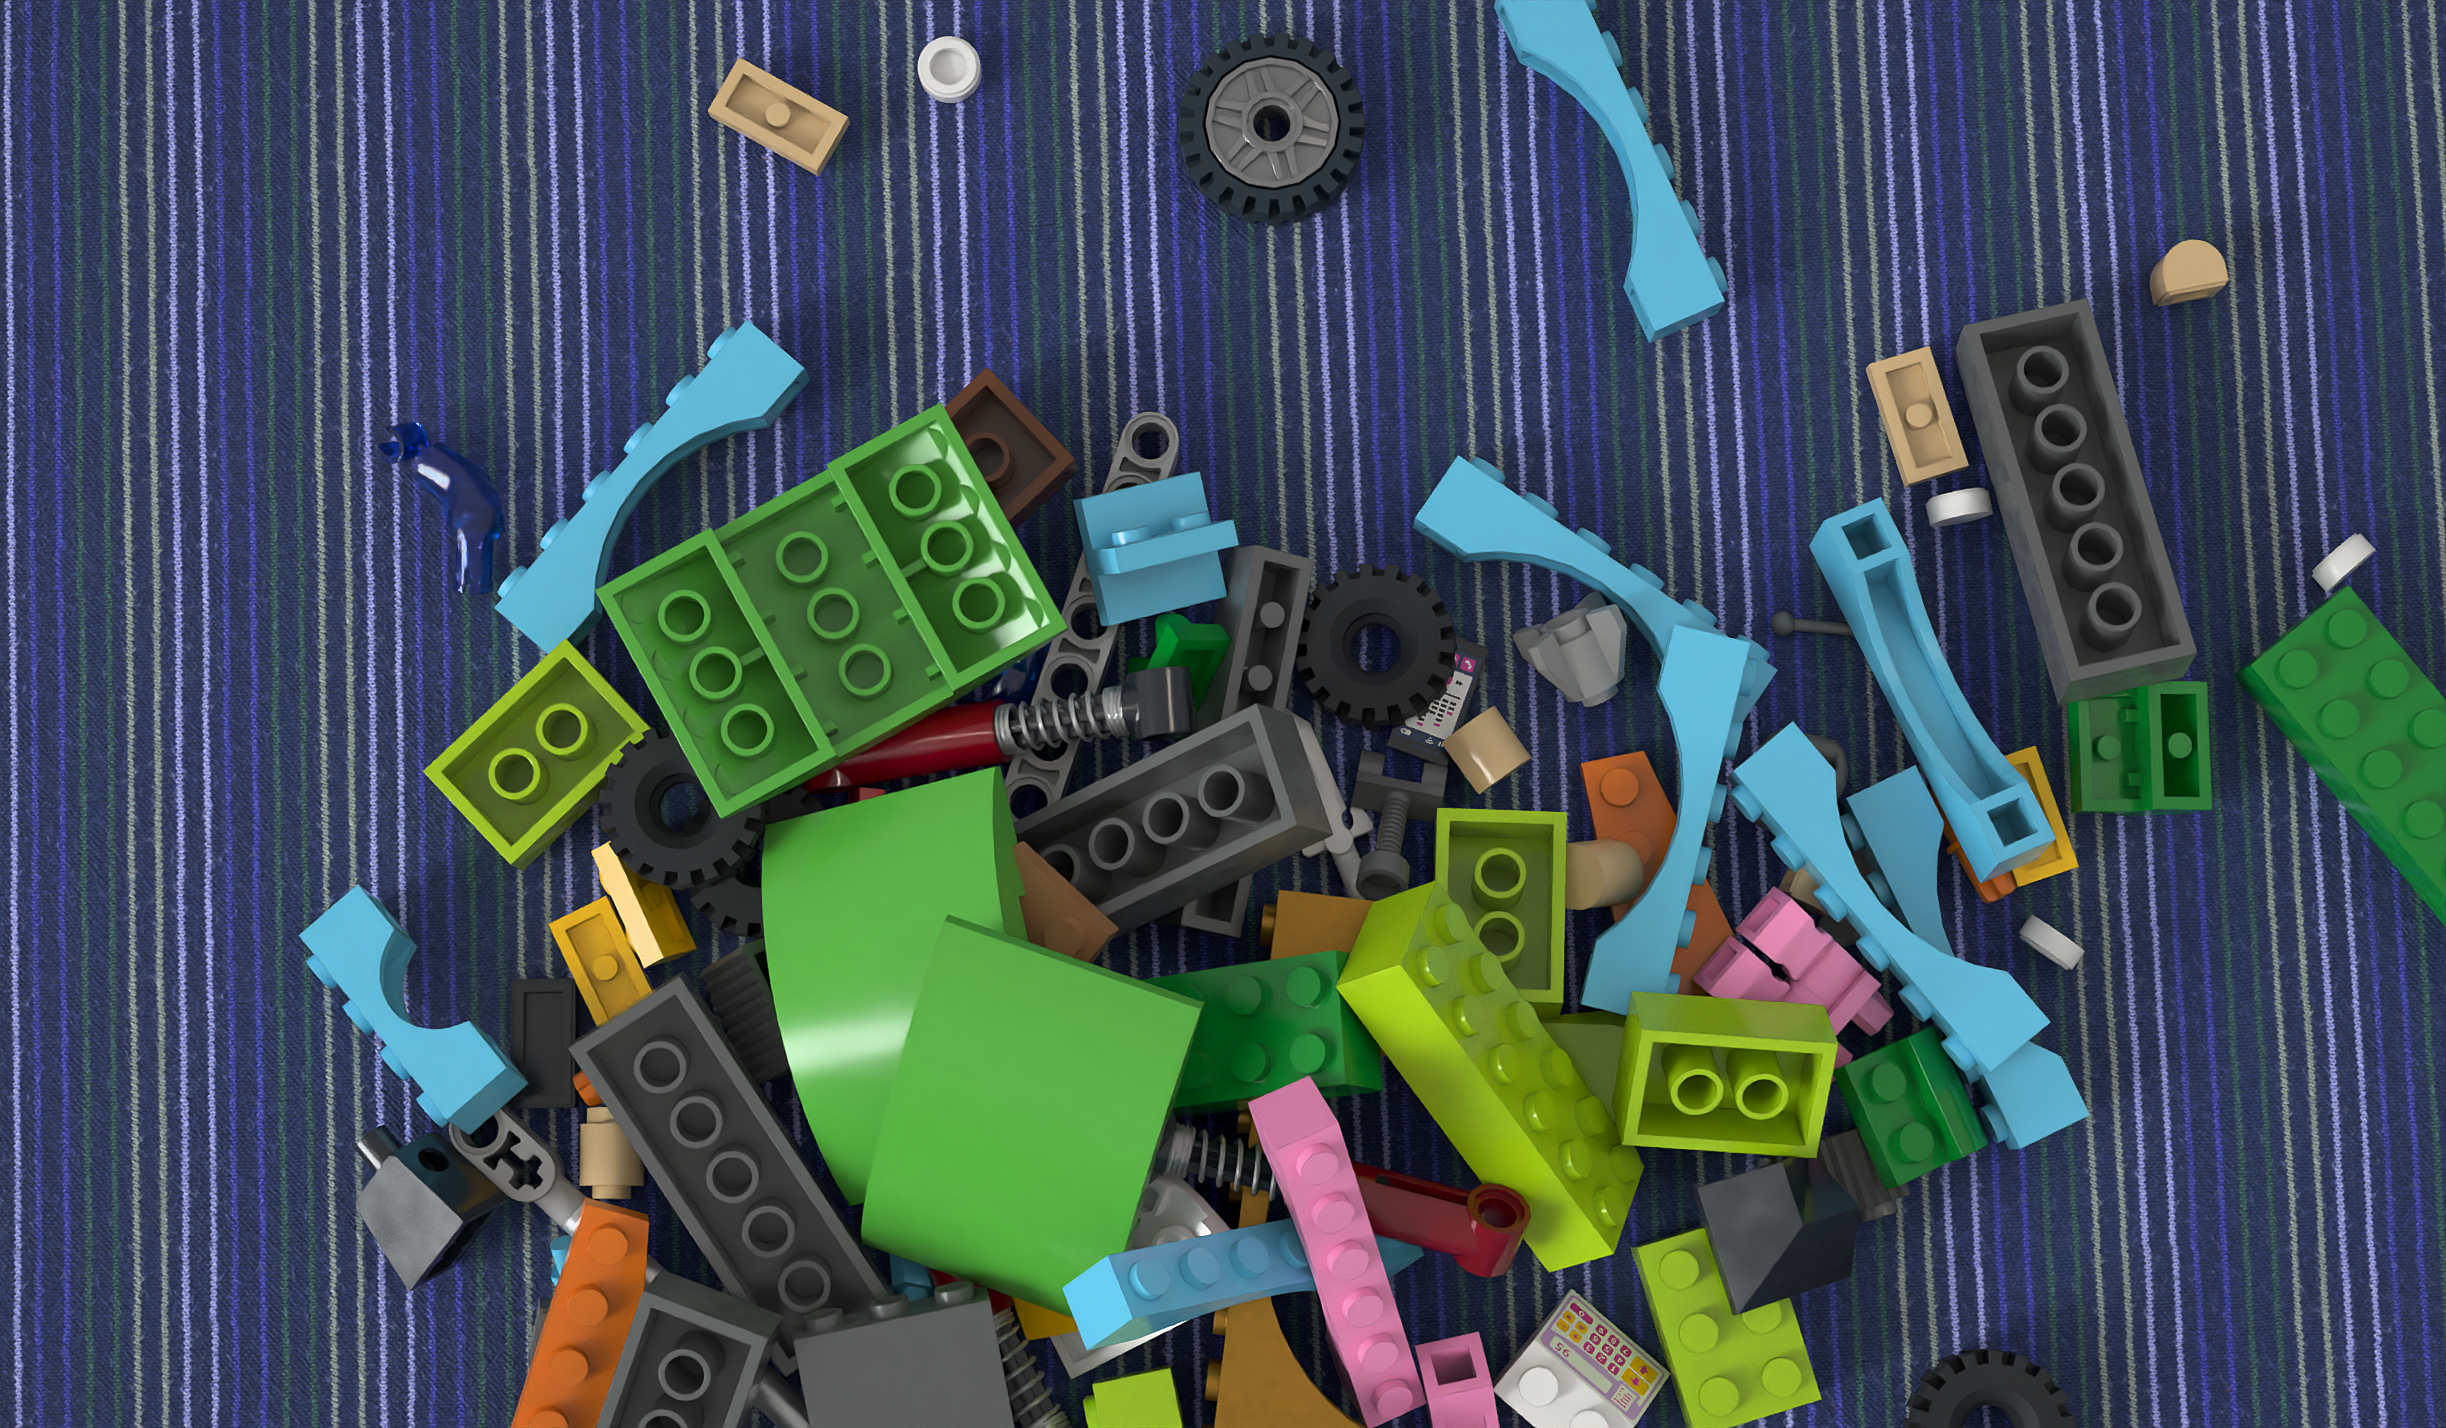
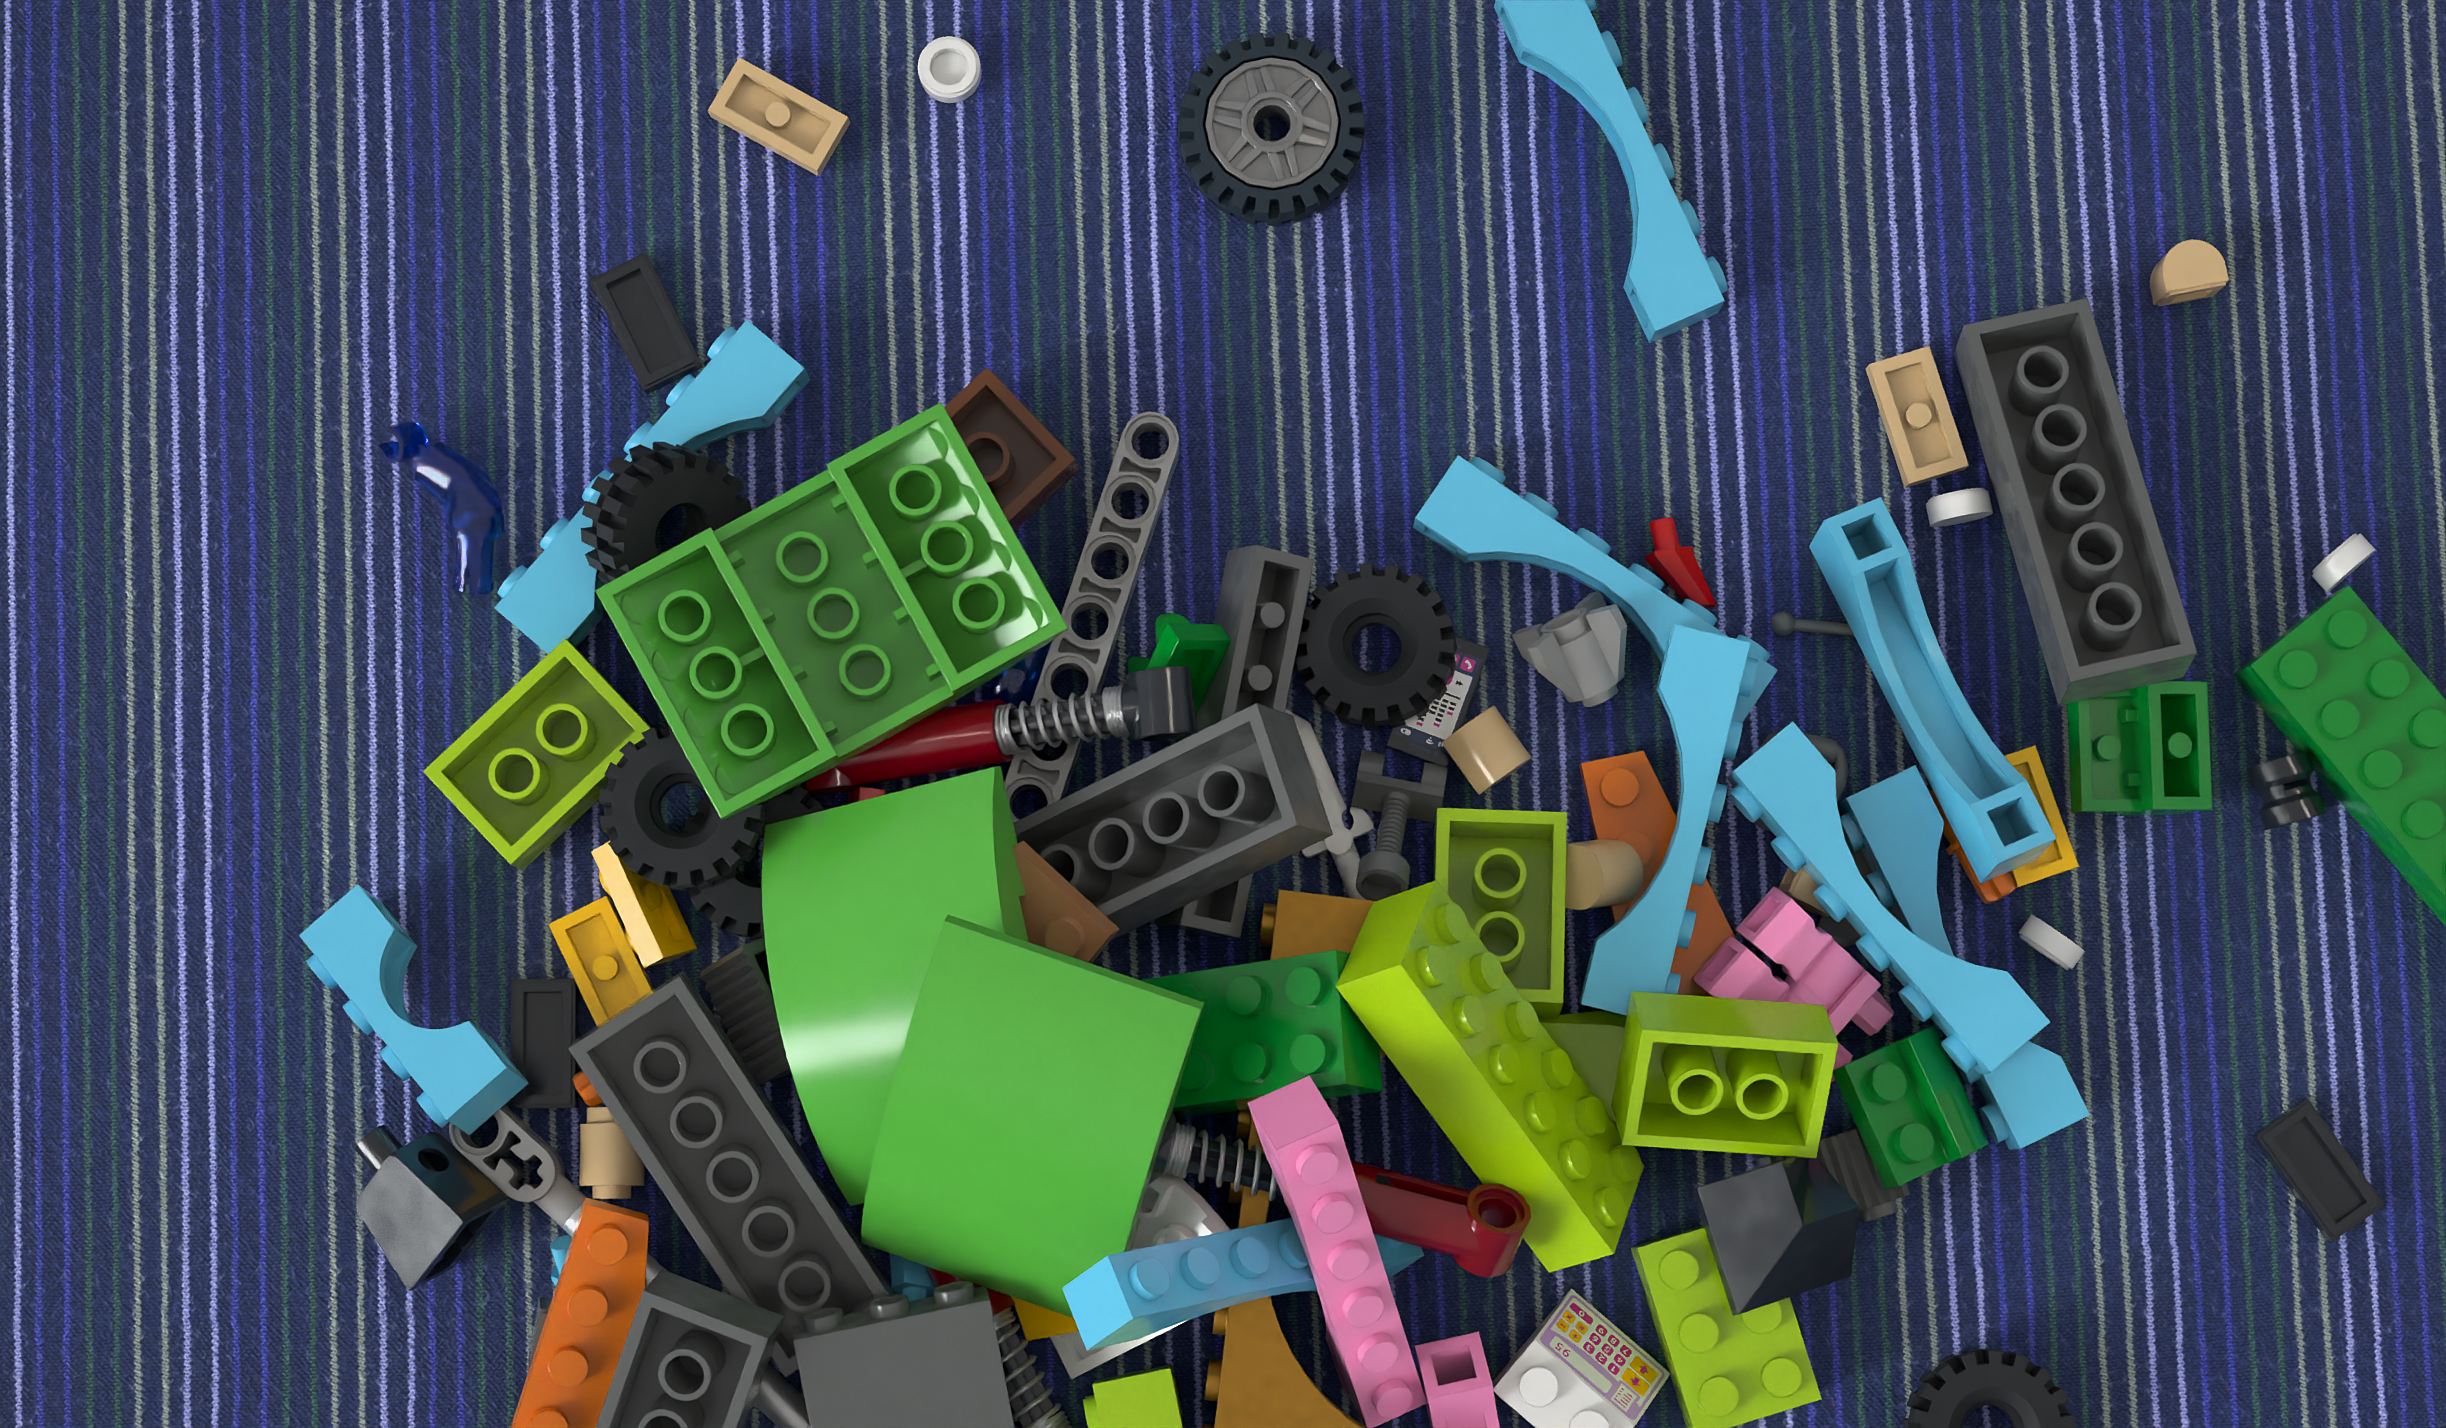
(643, 492): none -> black tyre
(646, 323): none -> black tile
(1152, 548): medium azure bracket -> none
(1678, 564): none -> red bar
(2289, 805): none -> black wheel
(2317, 1170): none -> black tile

